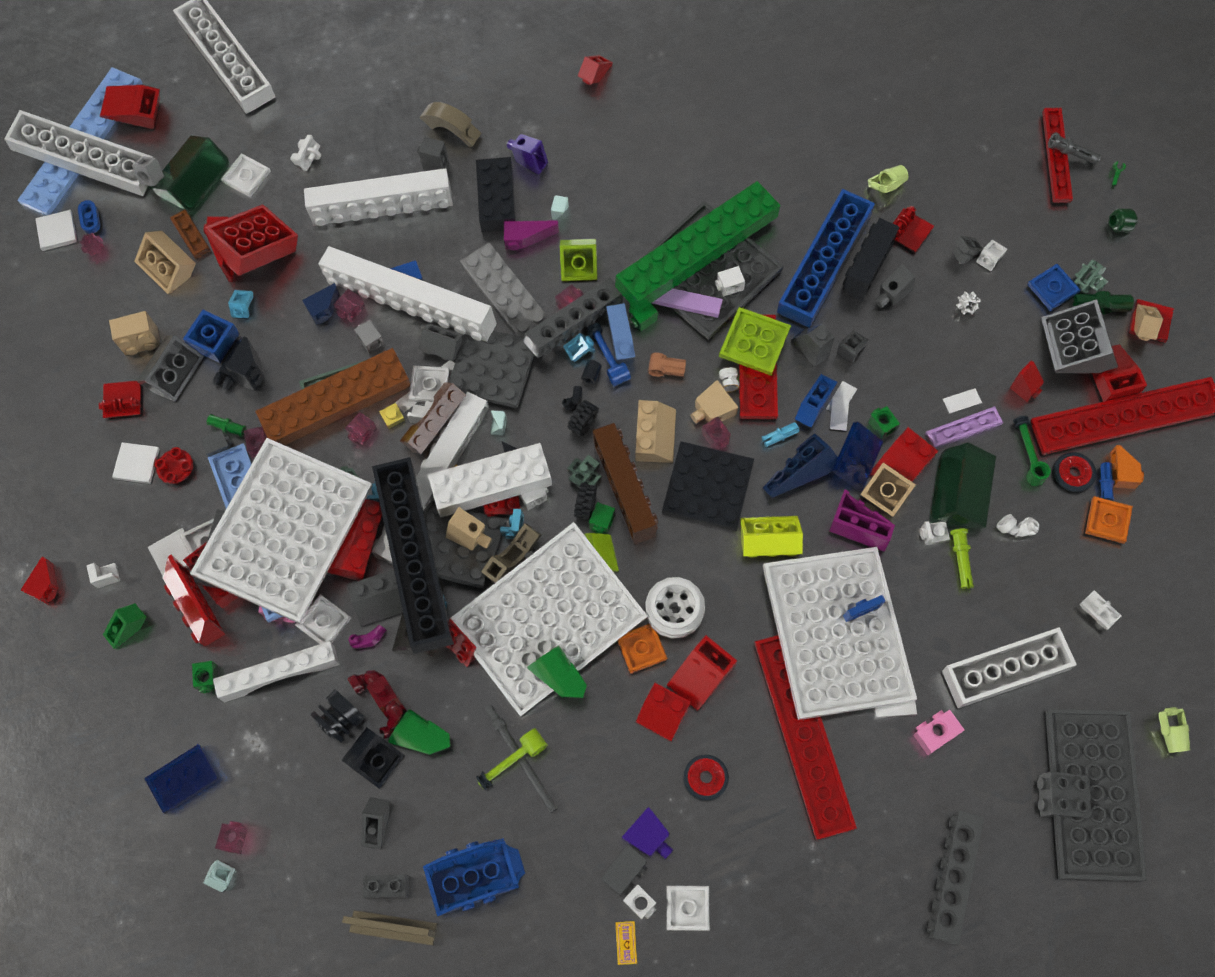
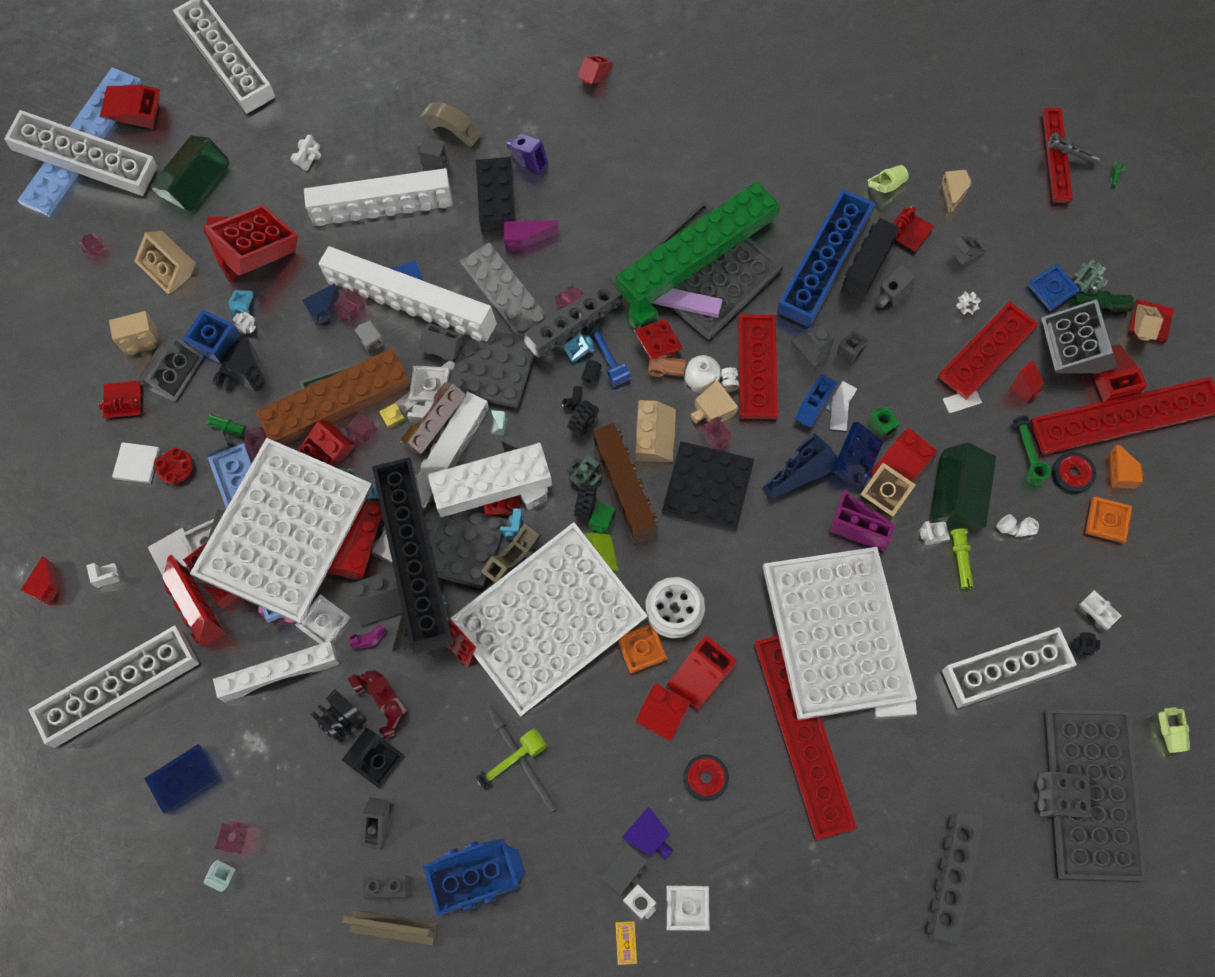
(56, 230): white tile -> none
(89, 218): blue plate -> none
(113, 687): none -> white brick
(124, 624): green slope -> none
(148, 171): light grey brick -> none
(190, 234): dark orange tile -> none
(201, 669): green brick -> none
(244, 323): none -> white gear
(245, 175): white tile -> none
(327, 444): none -> red slope
(419, 734): green panel -> none
(467, 530): tan torso -> none
(559, 206): light aqua slope -> none
(559, 673): green panel -> none
(578, 259): lime slope -> none
(620, 332): medium blue slope -> none
(658, 339): none -> red hinge
(702, 373): none -> white cylinder
(730, 281): white brick -> none
(755, 341): lime plate -> none
(771, 536): neon yellow slope -> none
(780, 434): medium azure axle -> none
(864, 607): blue plate -> none
(929, 740): bright pink brick -> none
(955, 187): none -> tan slope
(964, 428): lavender tile -> none
(987, 350): none -> red plate
(991, 255): white bracket -> none
(1087, 644): none -> black gear
(1106, 481): blue axle -> none
(1123, 220): dark green head -> none

